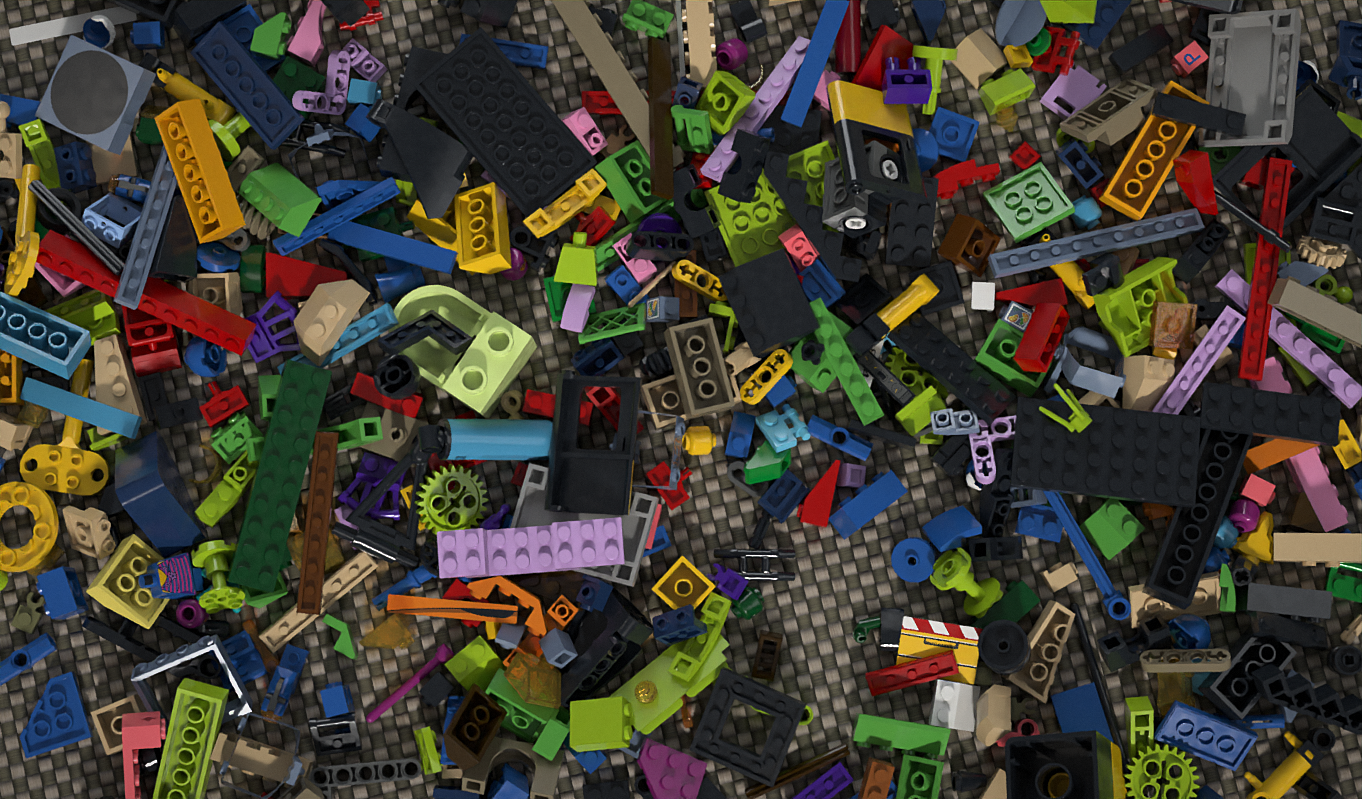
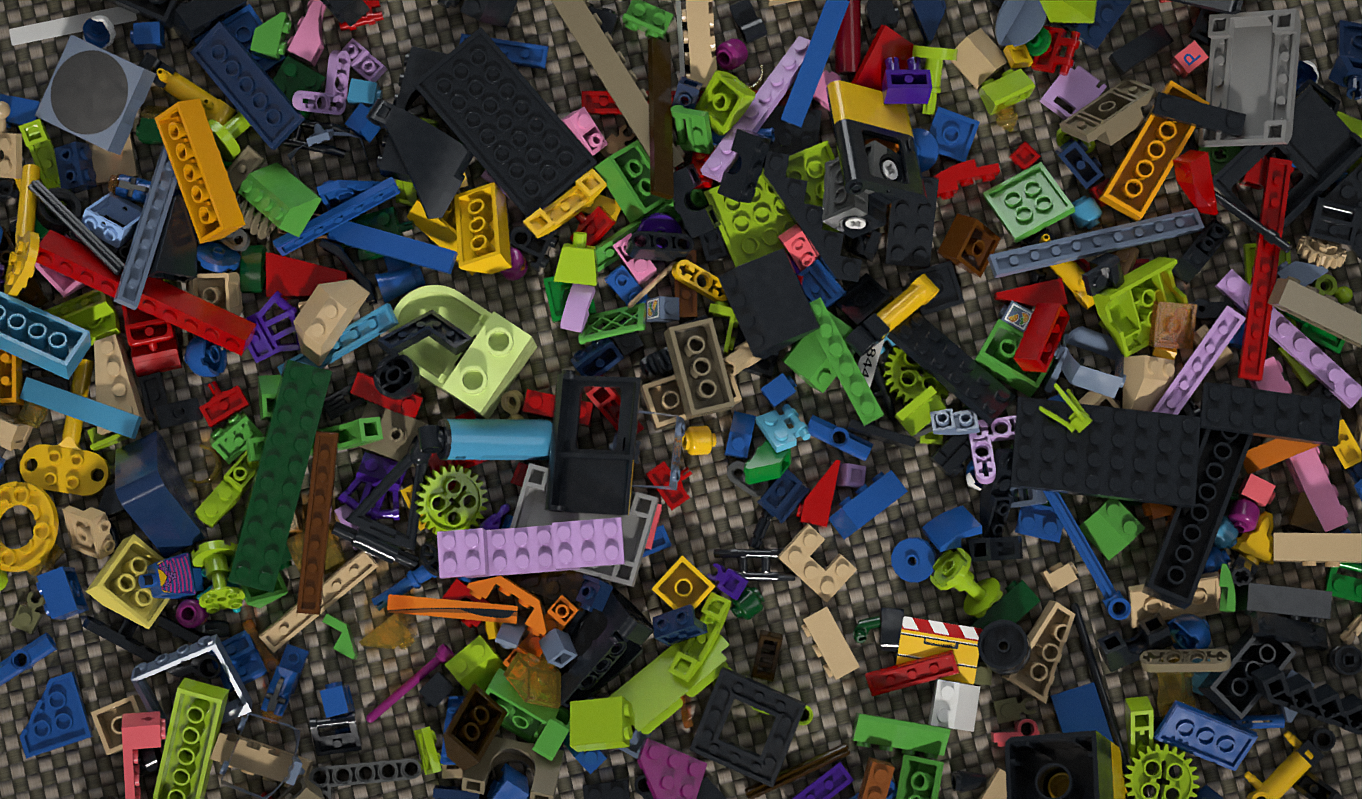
(646, 691): clear yellow plate -> none
(775, 376): yellow beam -> none
(807, 352): black plate -> none
(822, 581): none -> tan plate
(829, 644): none -> tan brick
(885, 378): sticker -> none
(982, 296): white panel -> none
(993, 714): tan slope -> none

